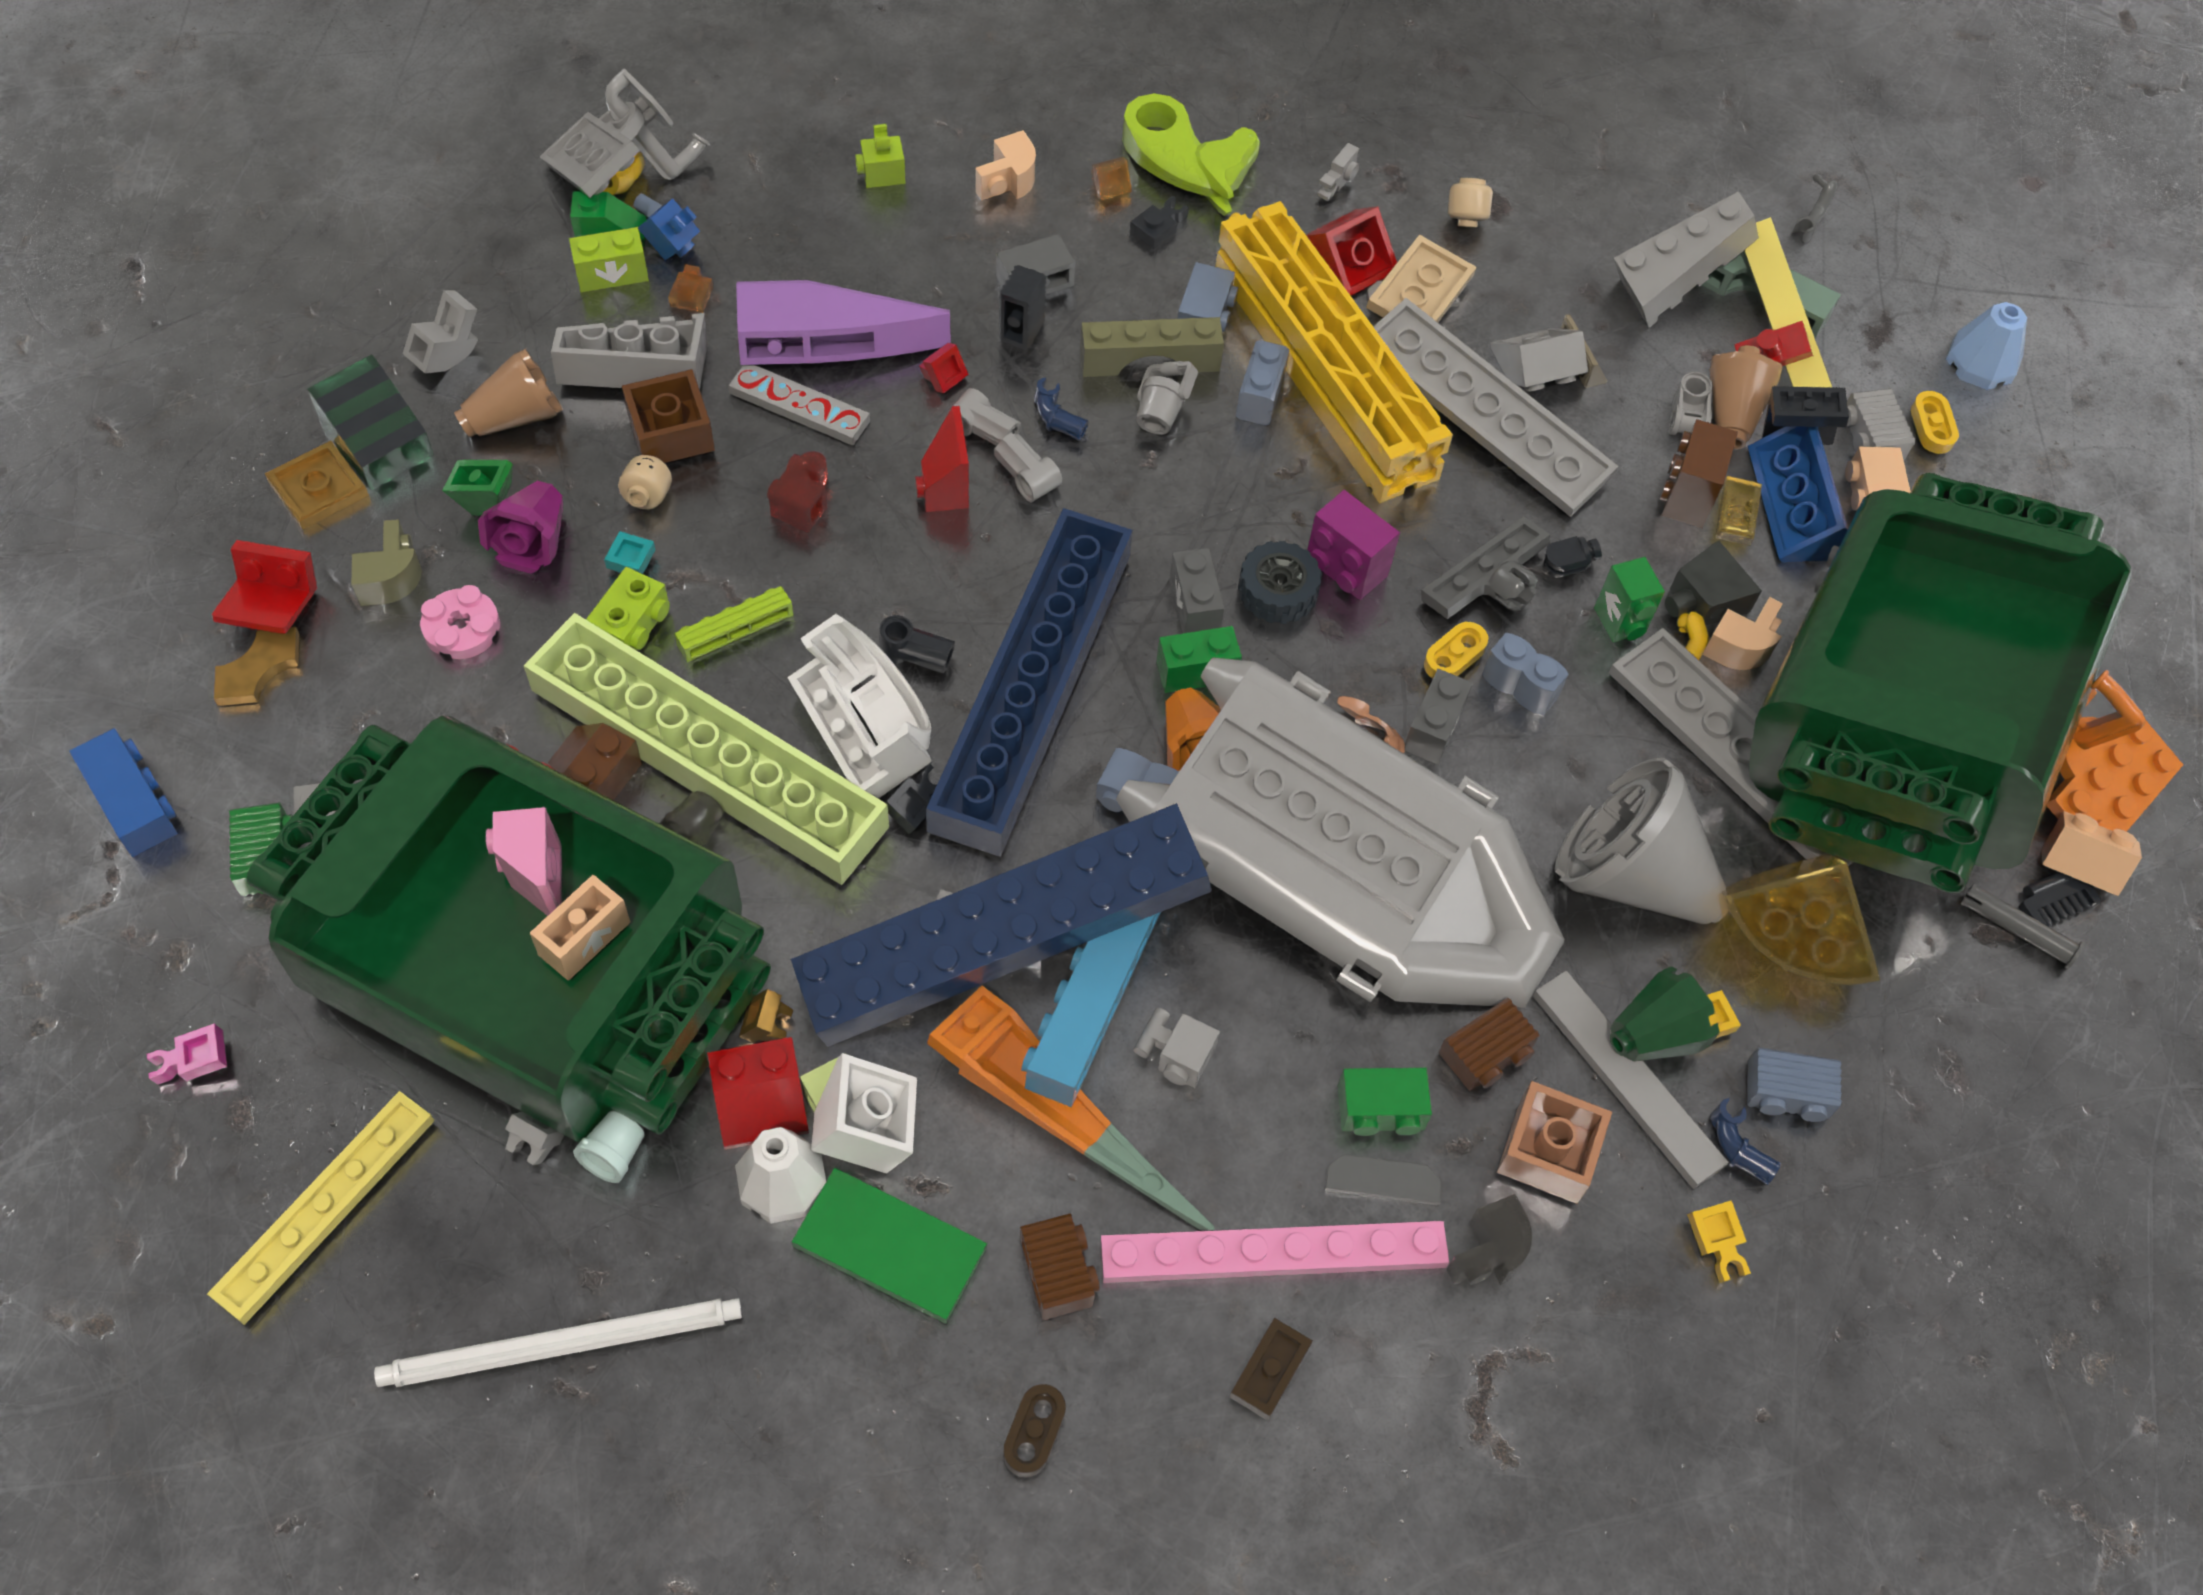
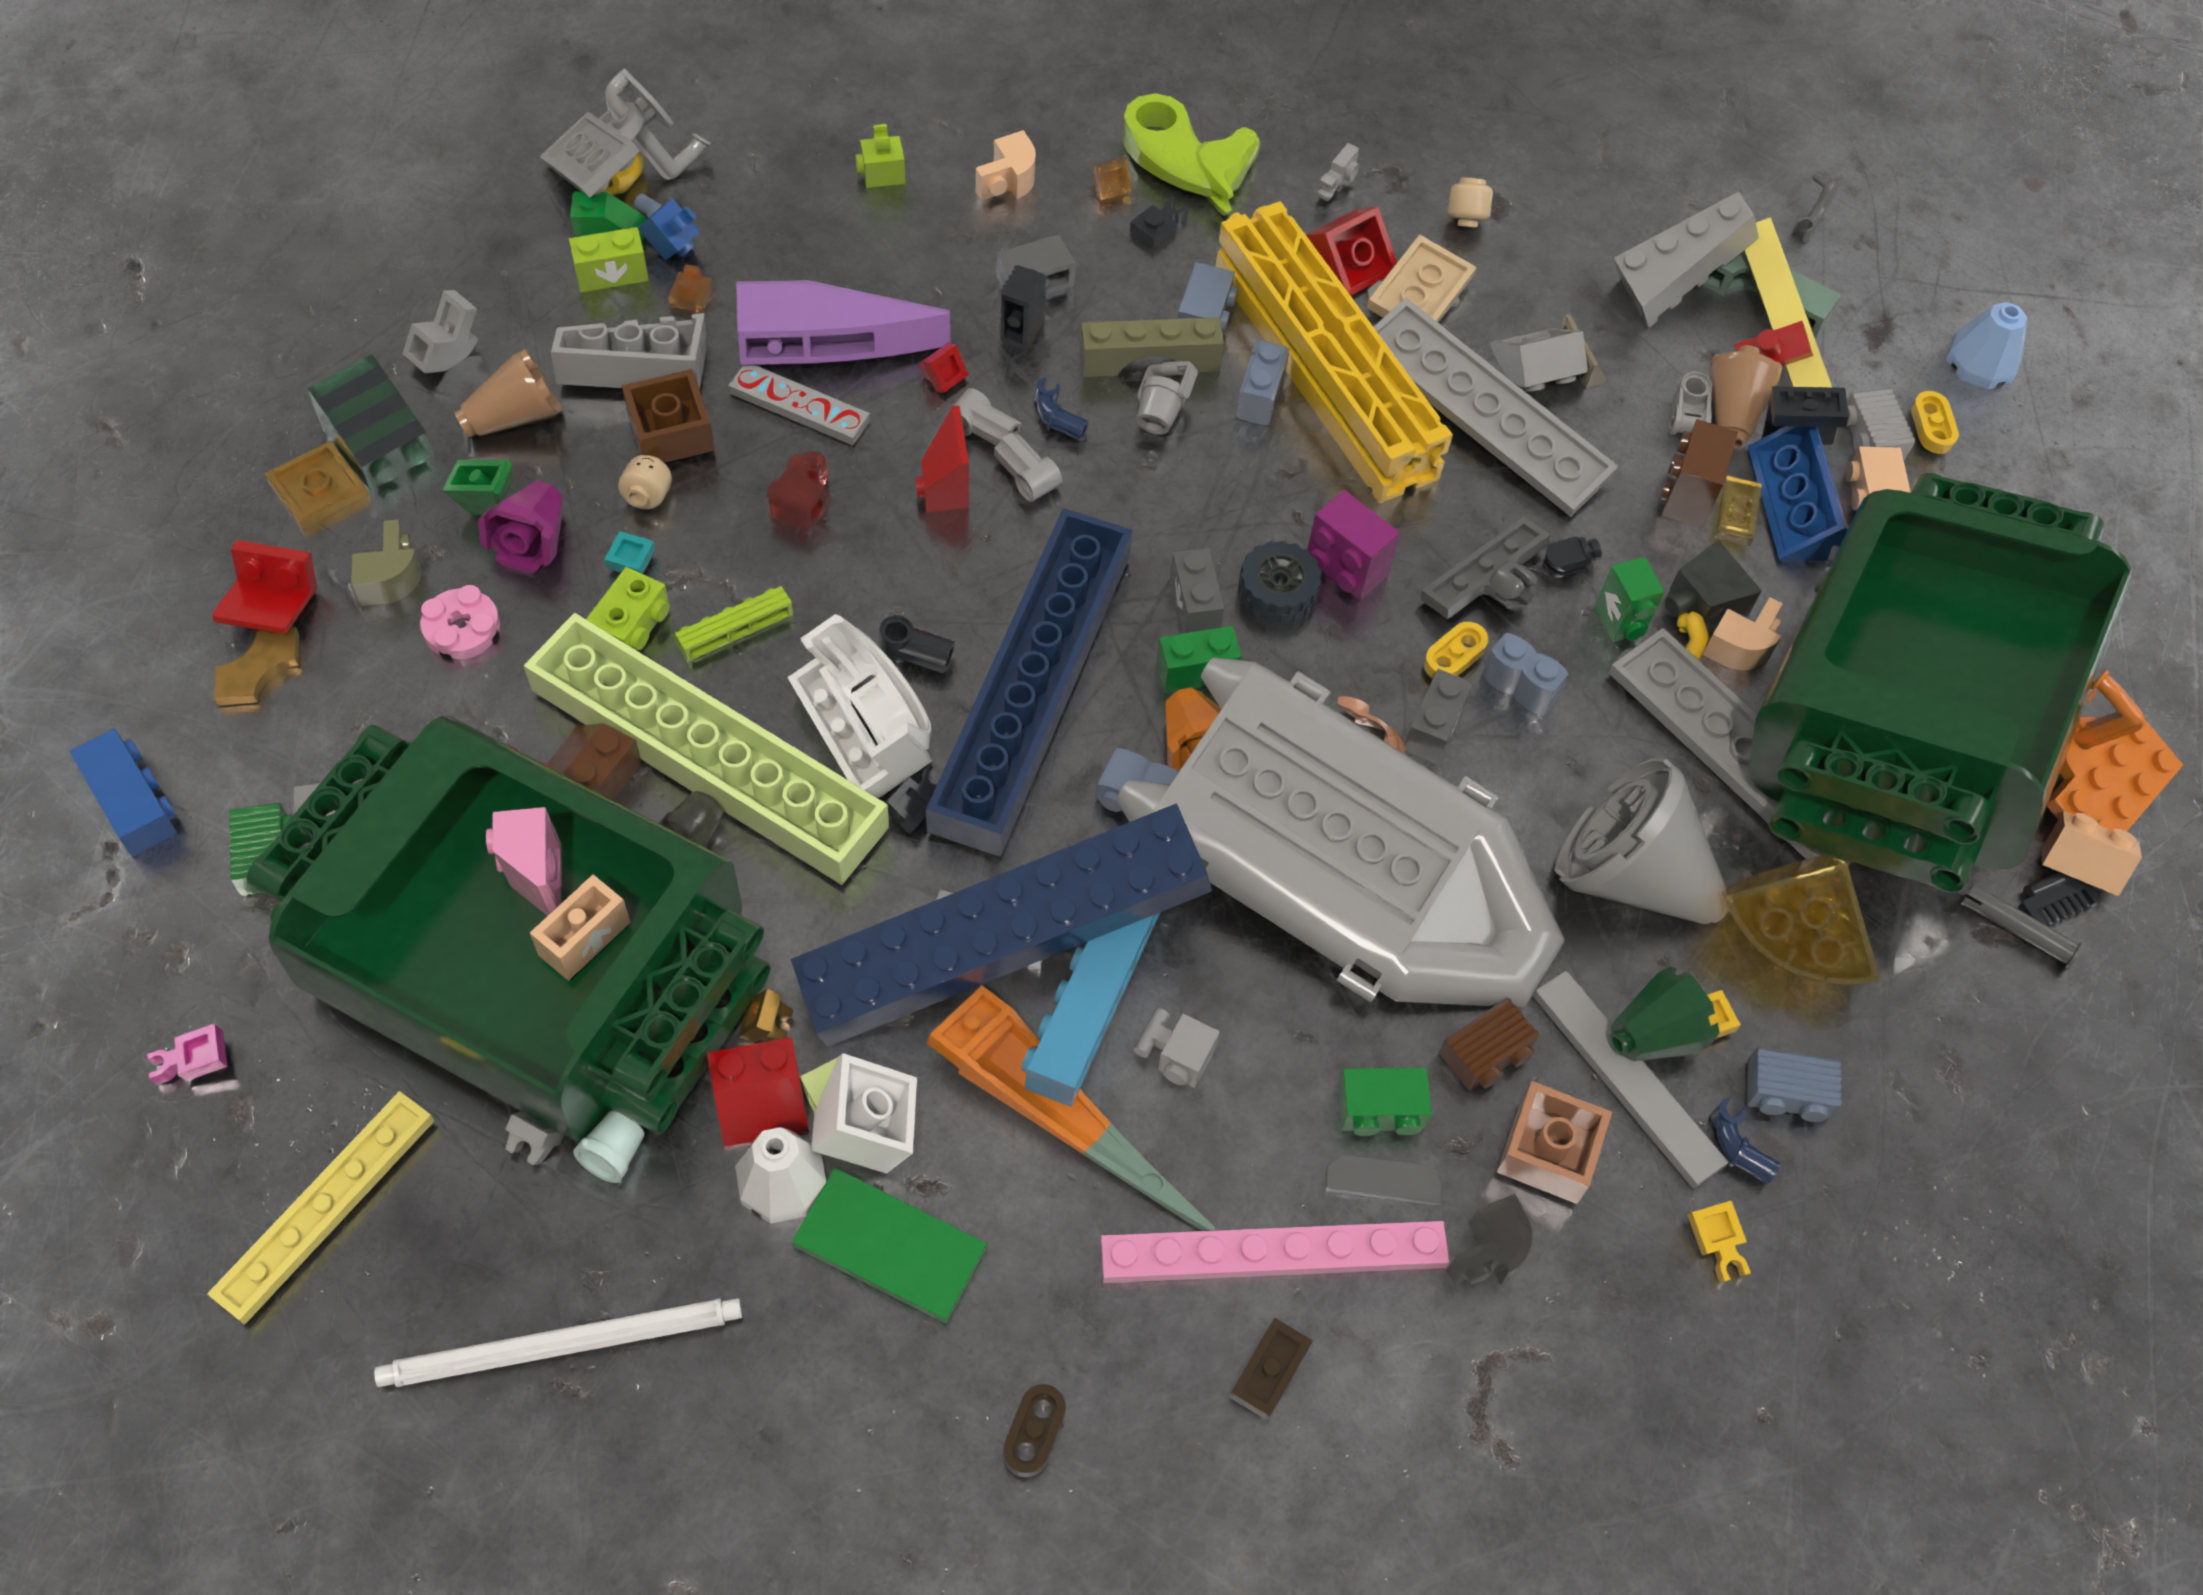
(1058, 1266): reddish brown brick -> none

